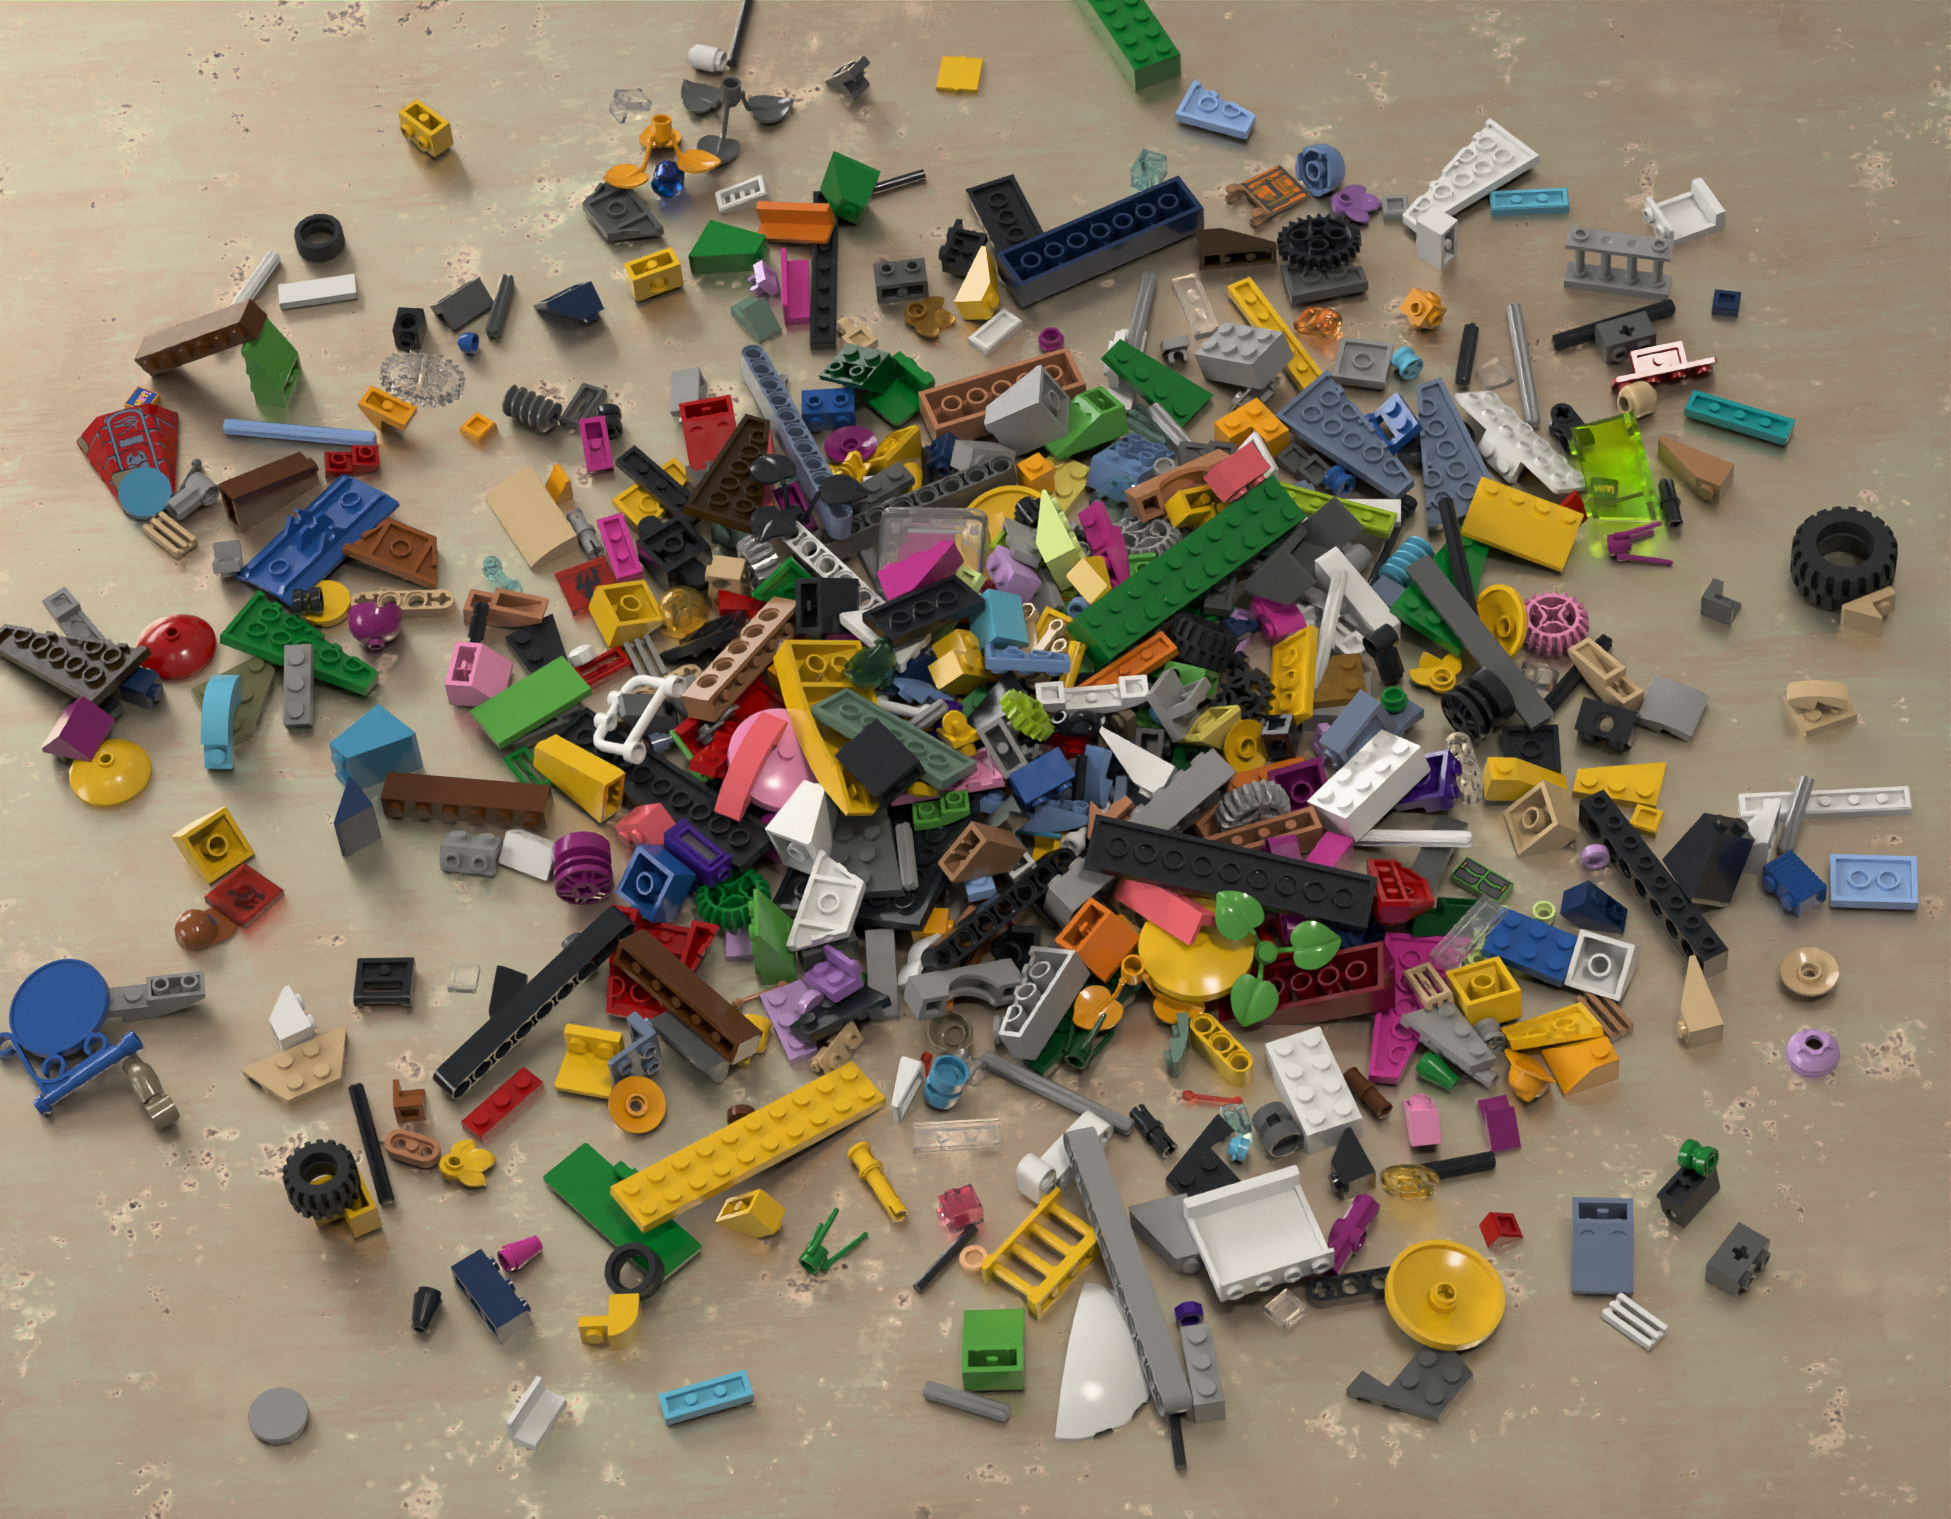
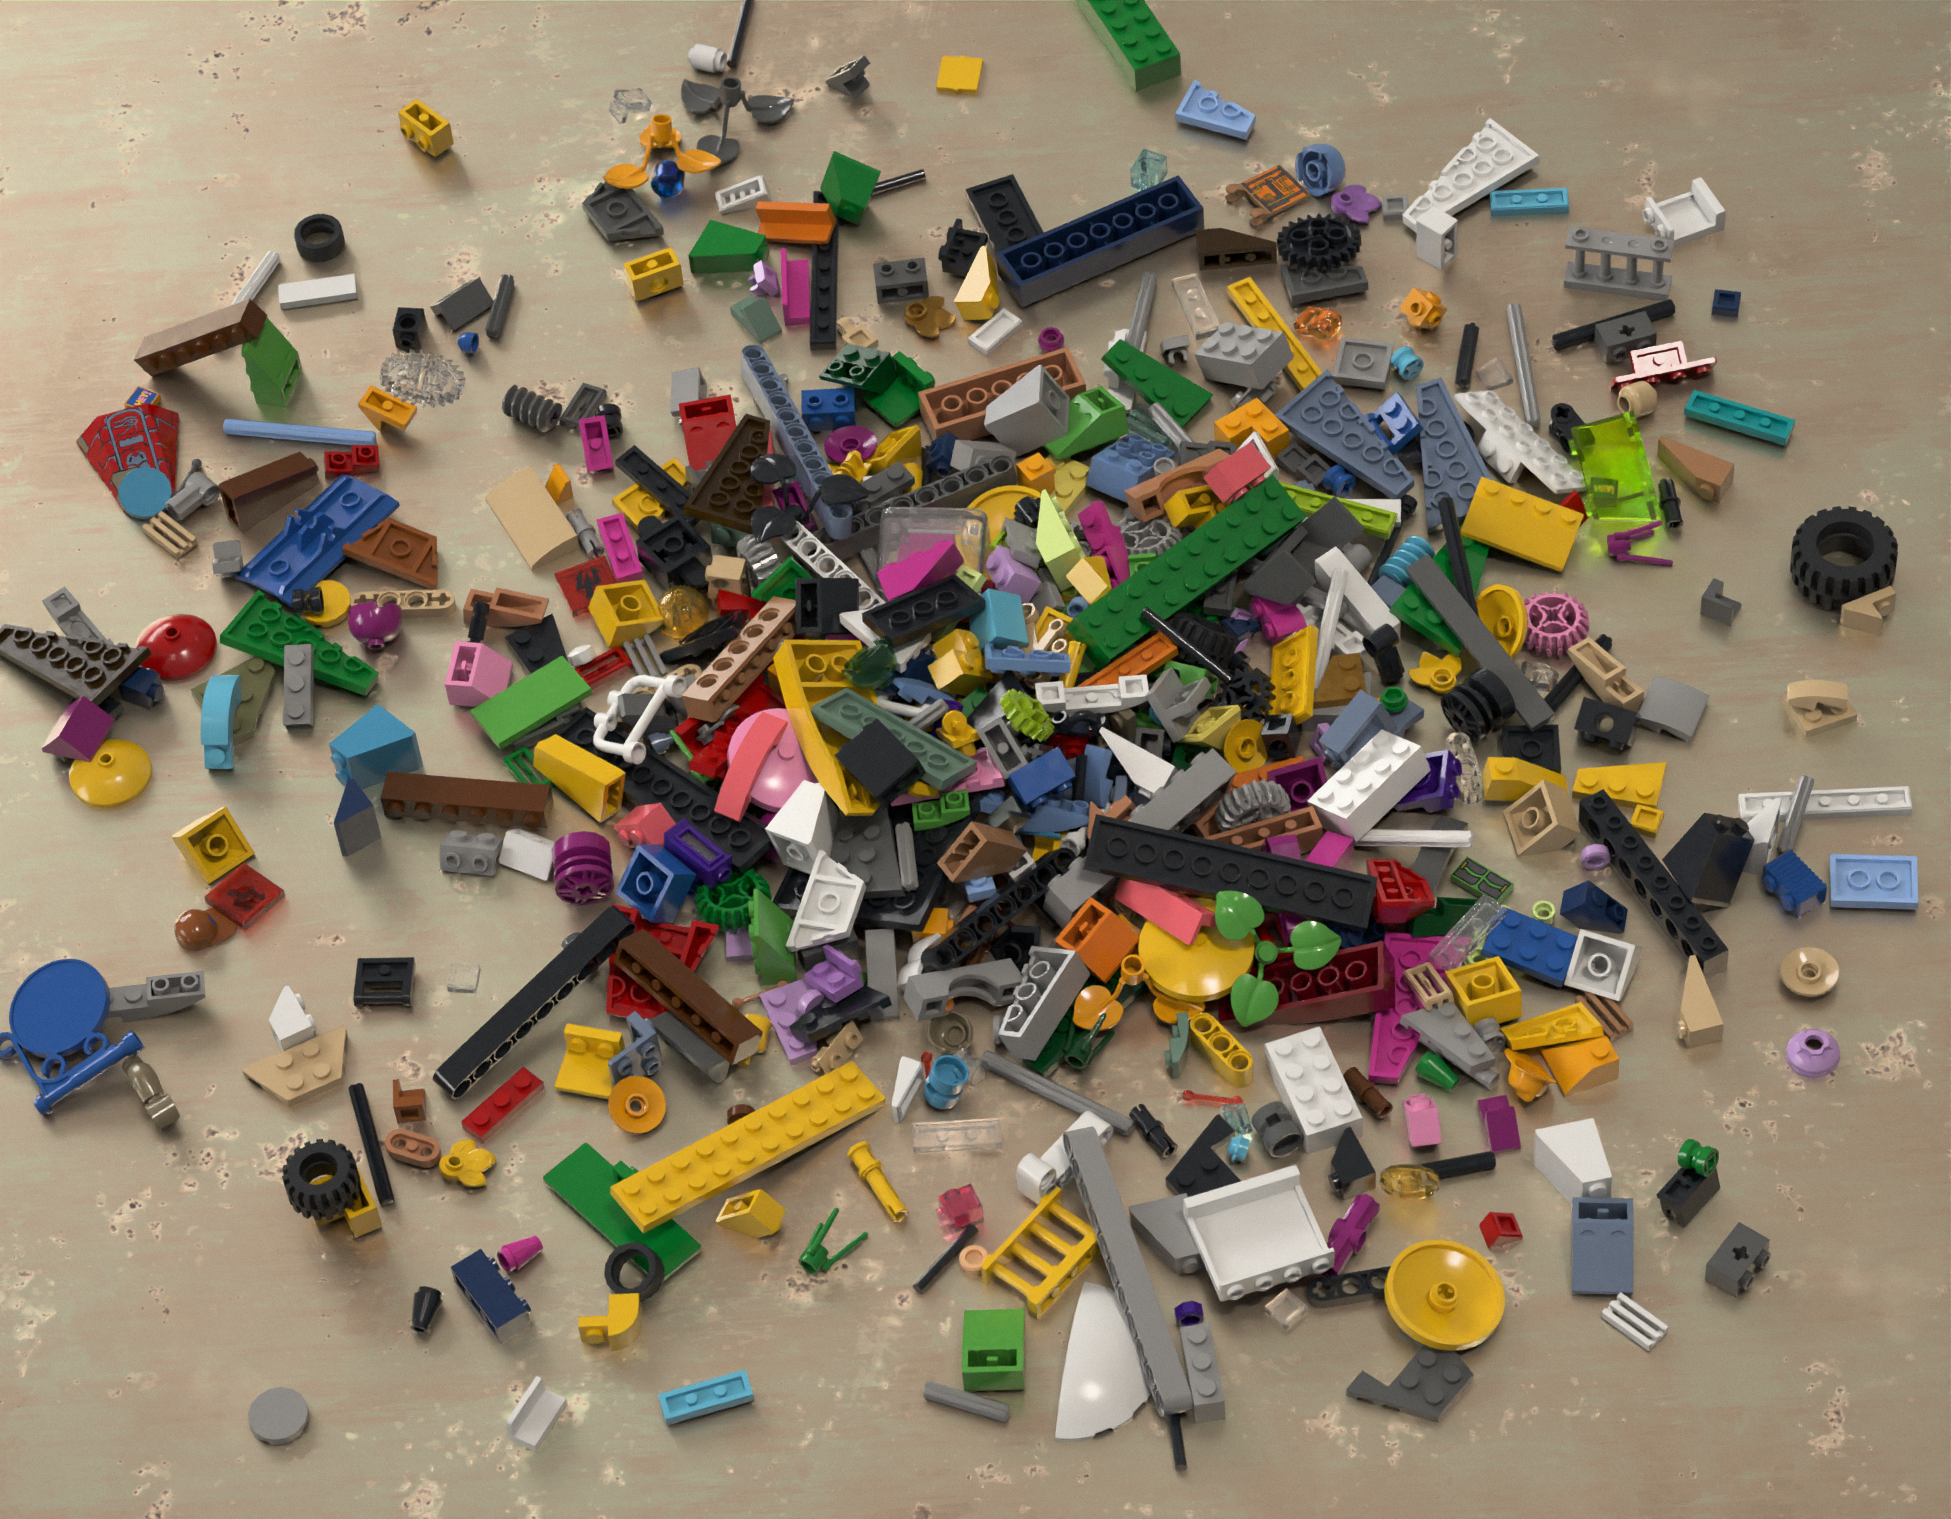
(478, 428): light orange tile -> none
(493, 572): clear light blue bar -> none
(505, 986): black slope -> none
(573, 303): dark blue slope -> none
(1108, 489): clear light blue beam -> none
(1186, 645): none -> black bar
(1573, 1160): none -> white slope

